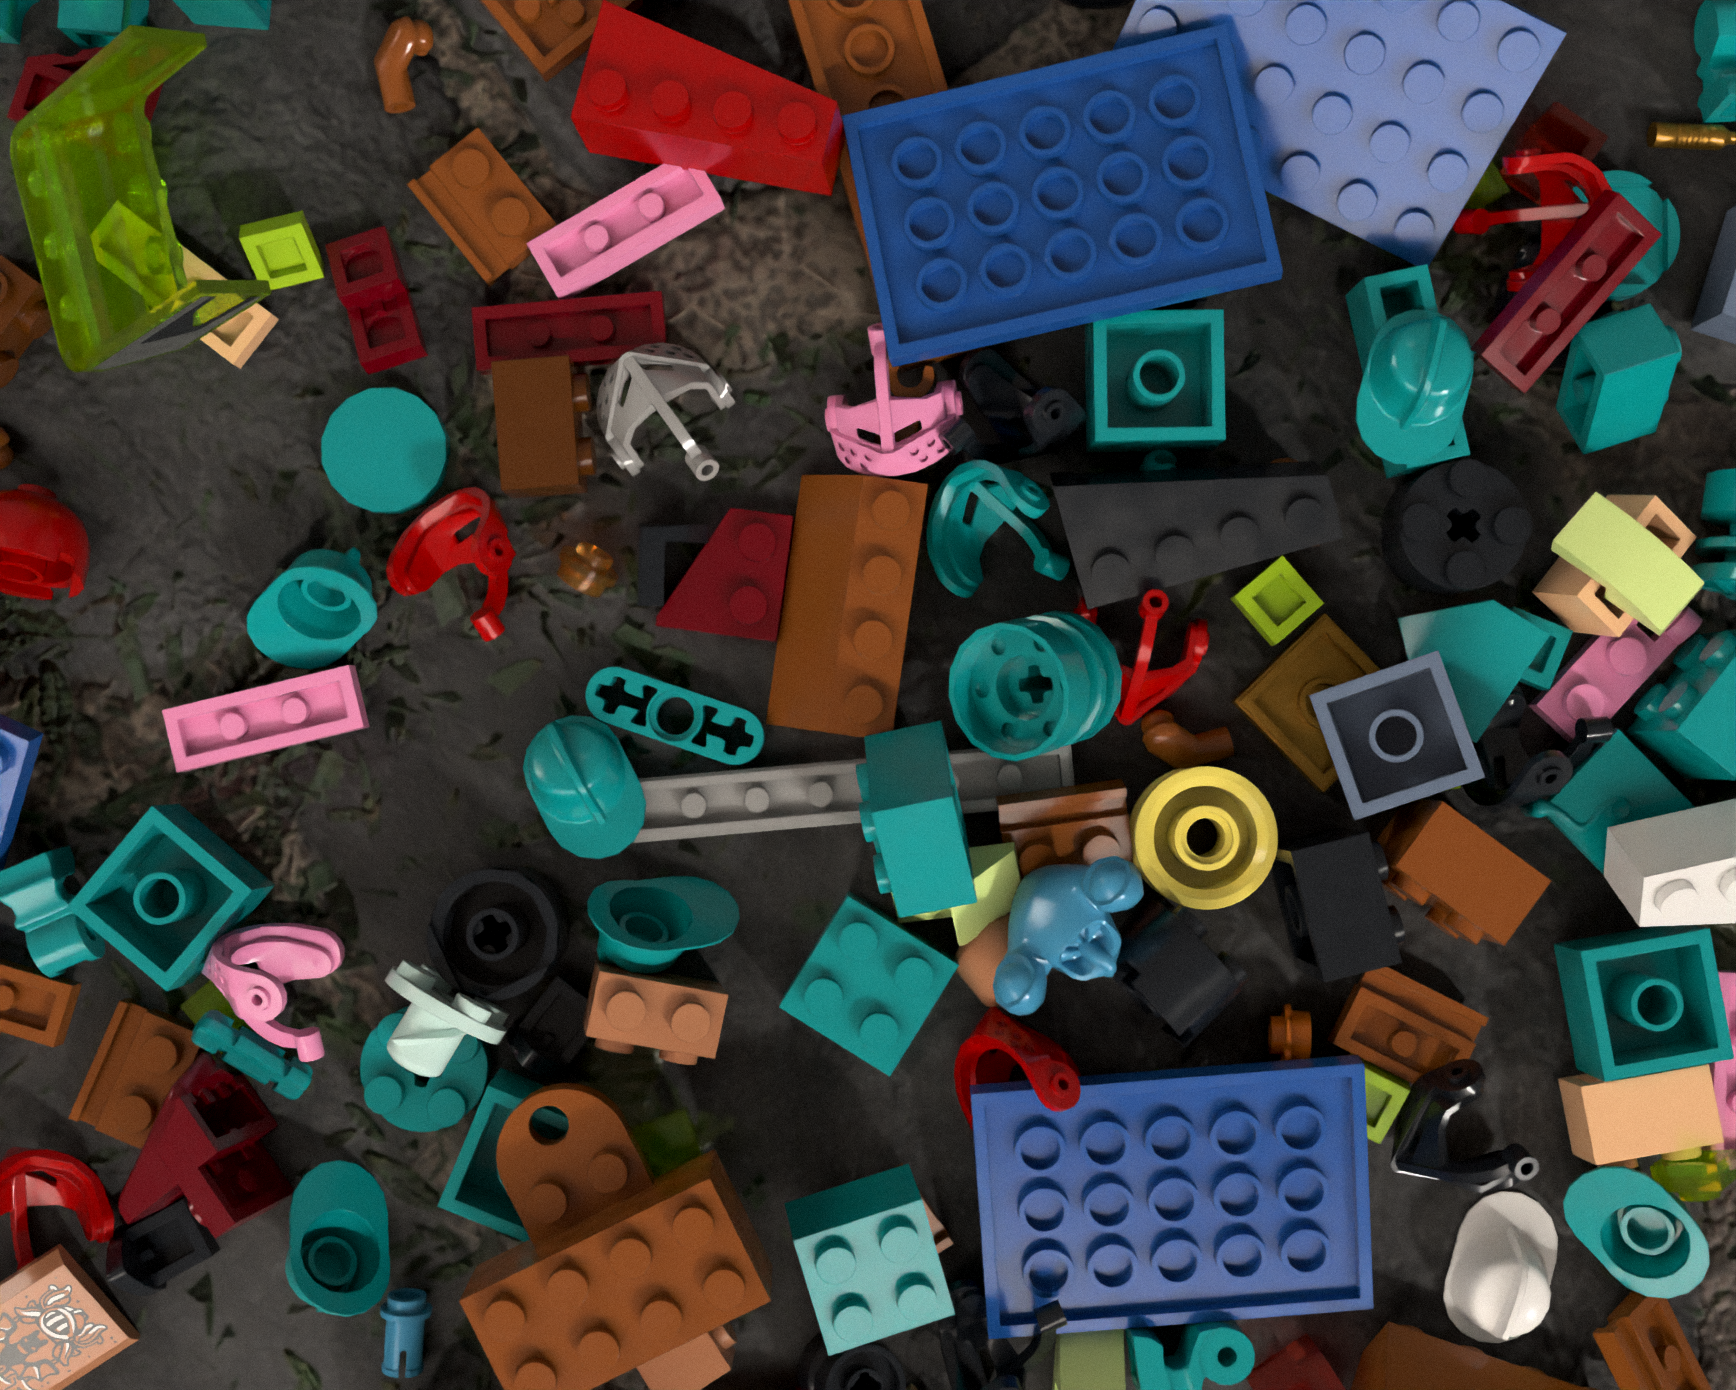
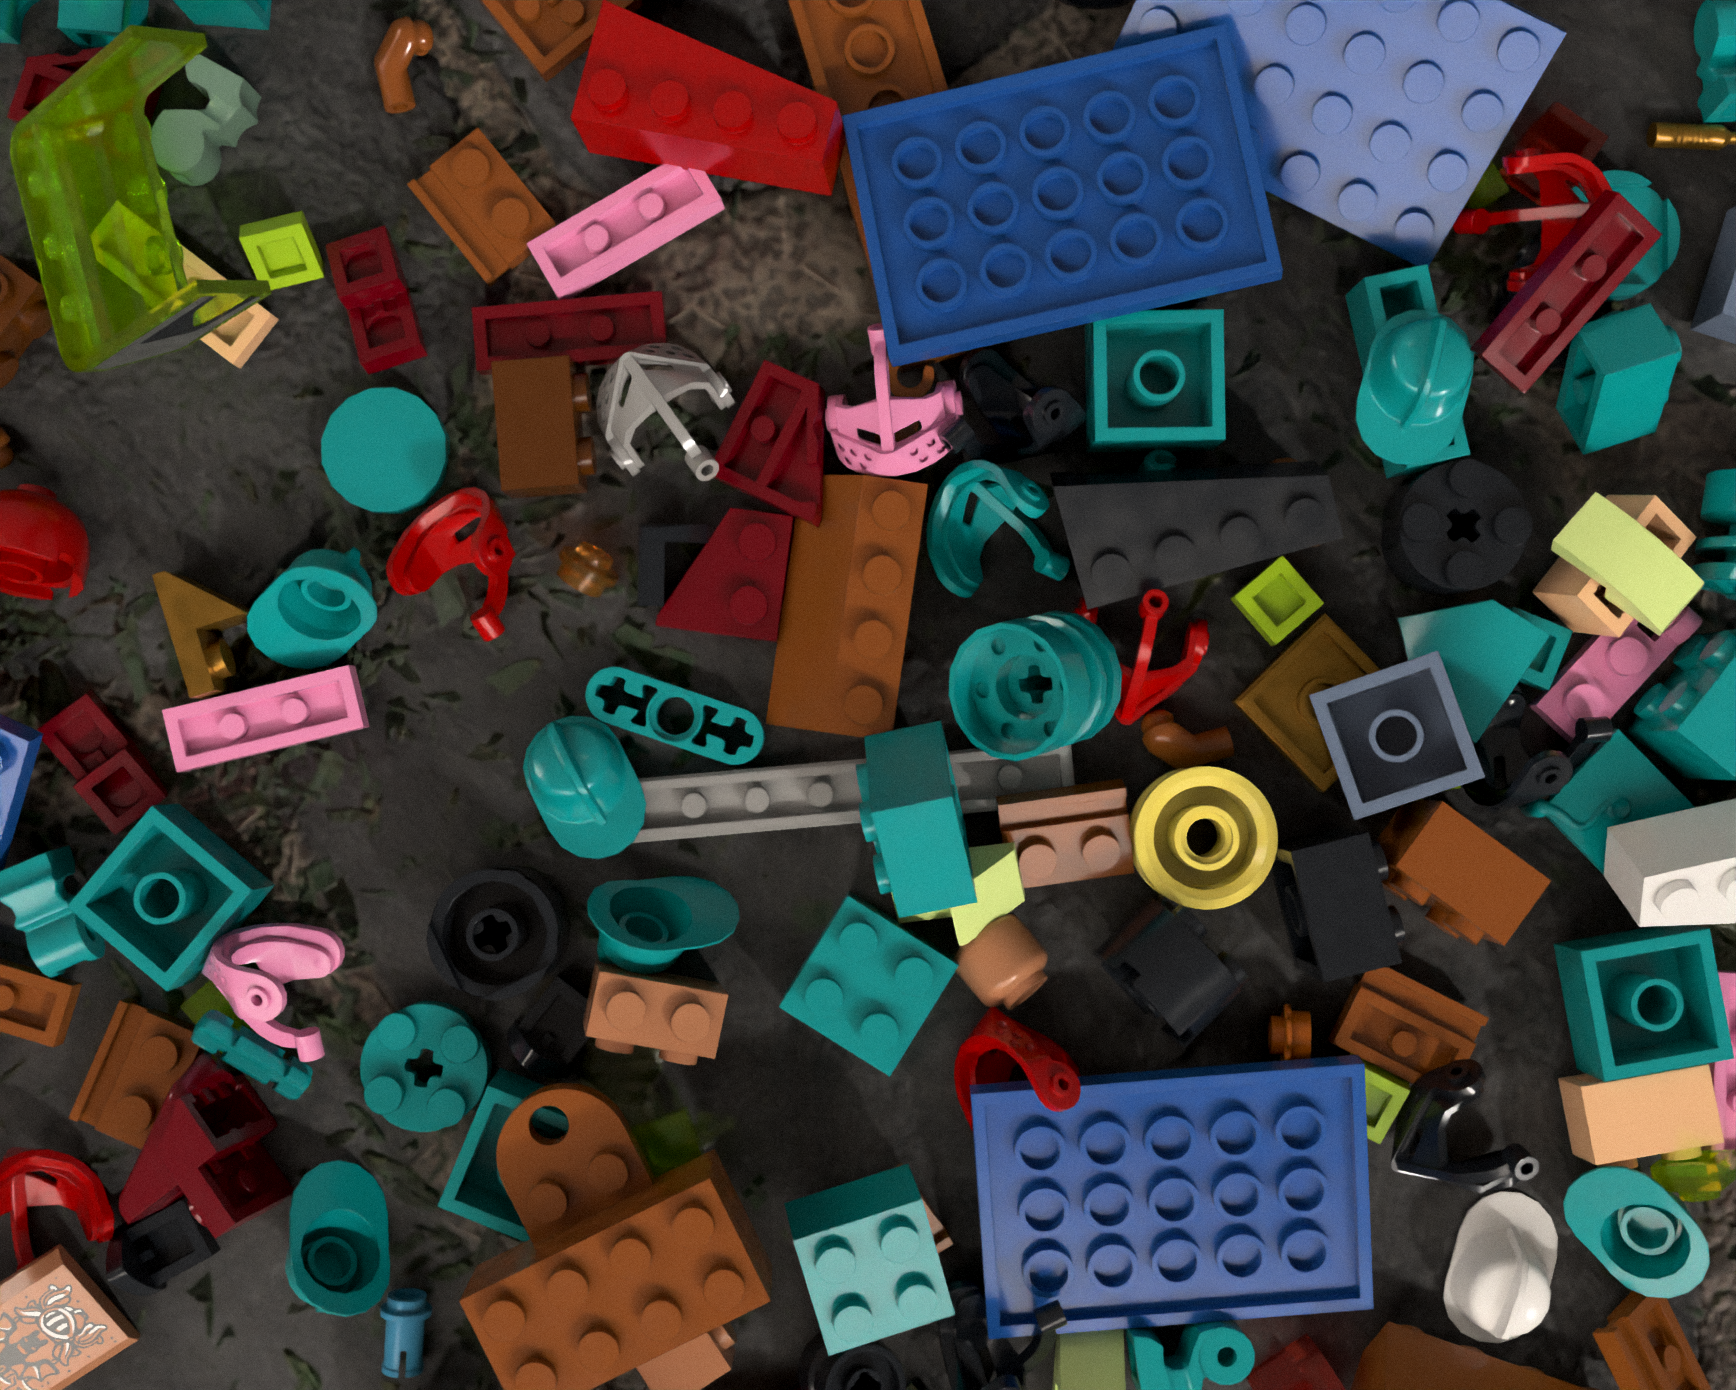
(104, 761): none -> dark red slope
(189, 140): none -> sand green leg
(193, 620): none -> pearl gold slope
(437, 1019): light aqua plate -> none
(778, 443): none -> dark red wing
(1064, 924): dark azure head -> none

